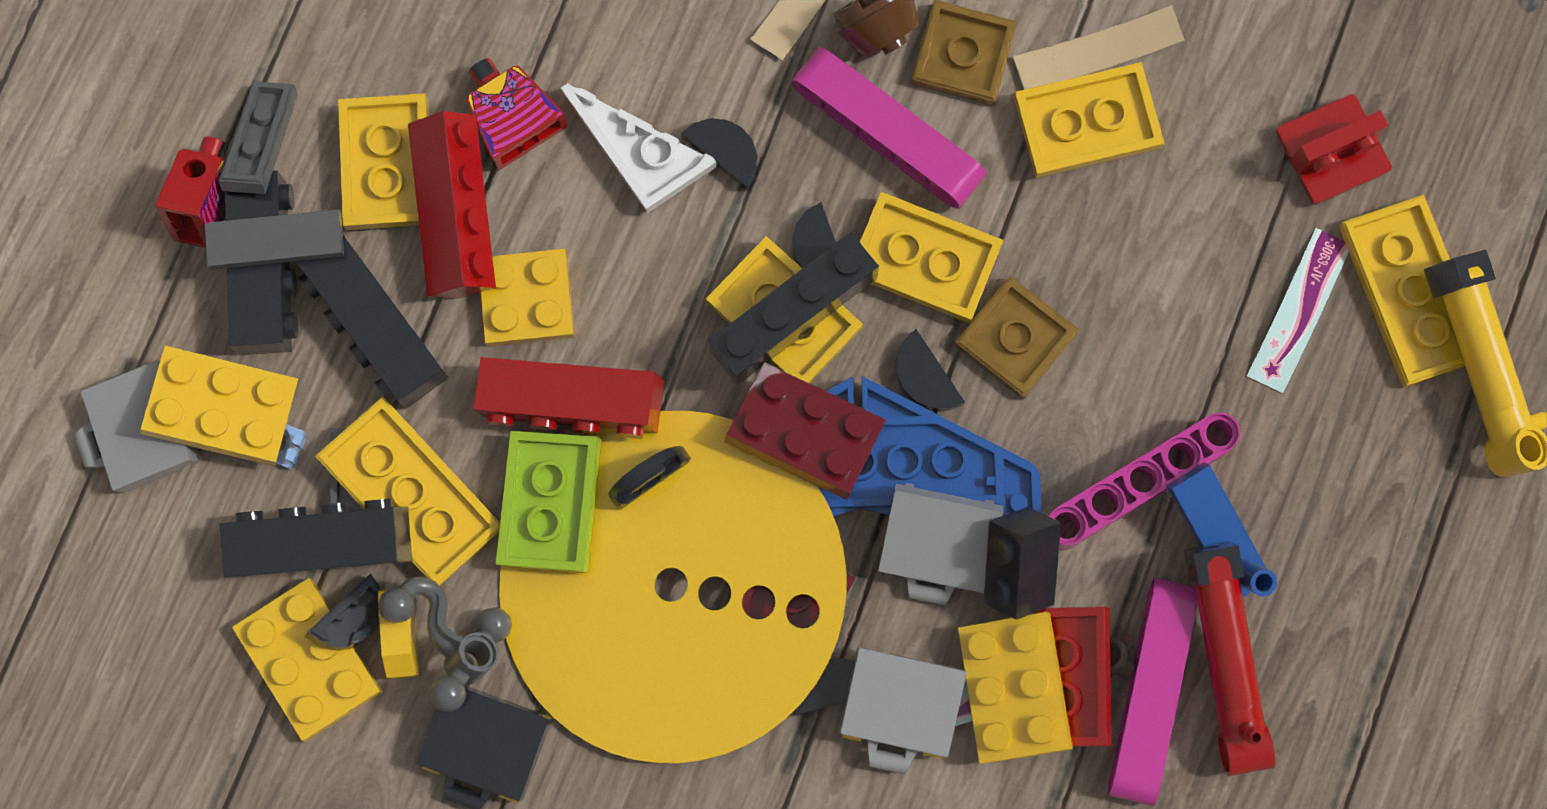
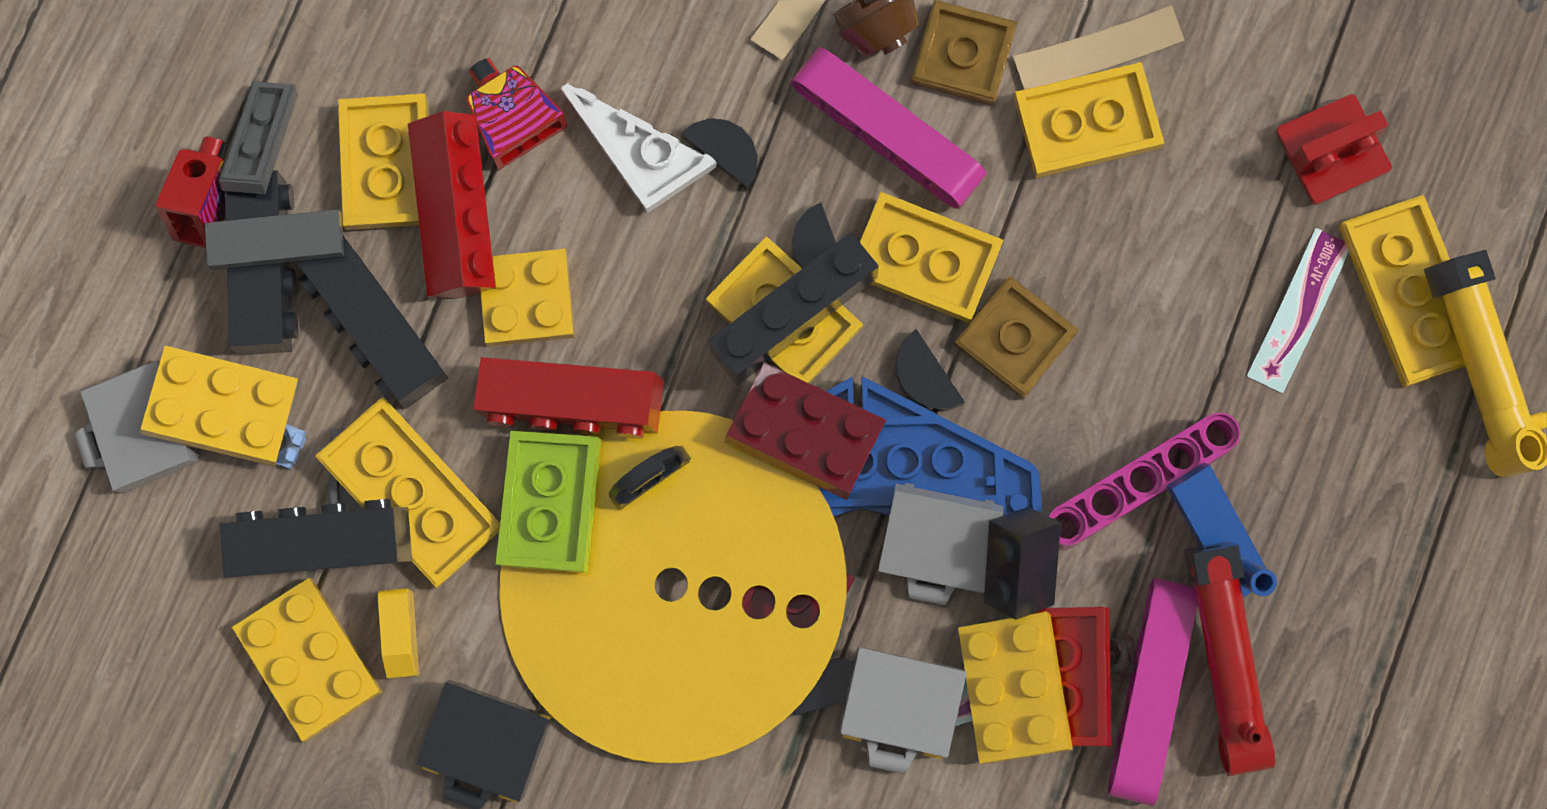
(350, 620): black tile -> none
(492, 626): dark grey piece -> none

